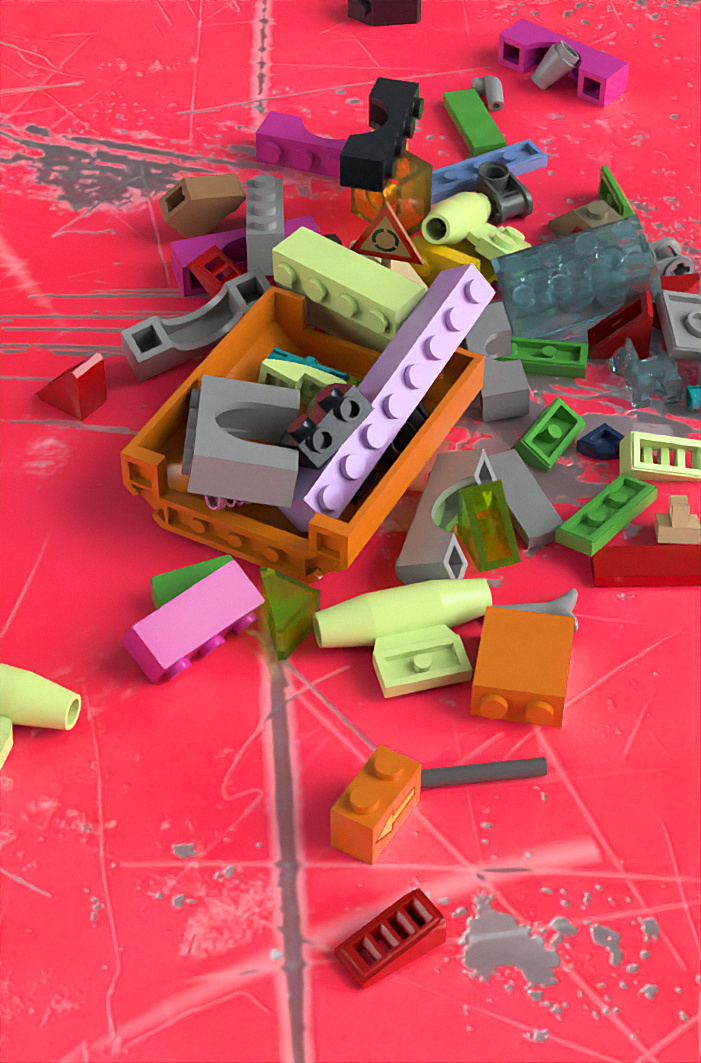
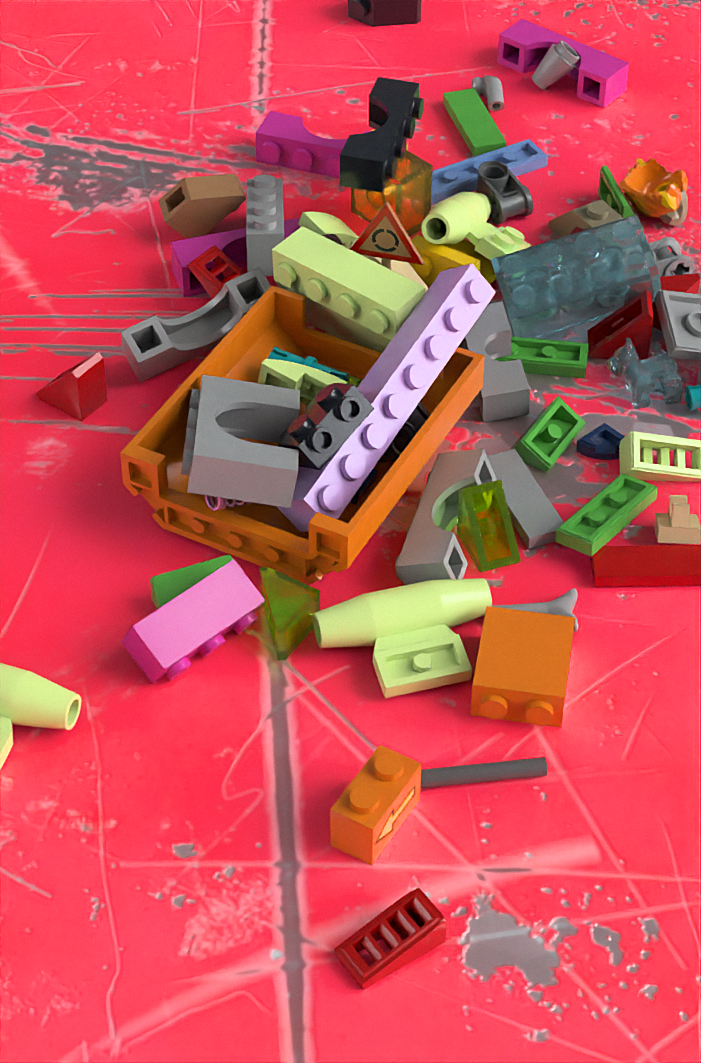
(327, 224): none -> yellowish green slope
(657, 191): none -> orange hair

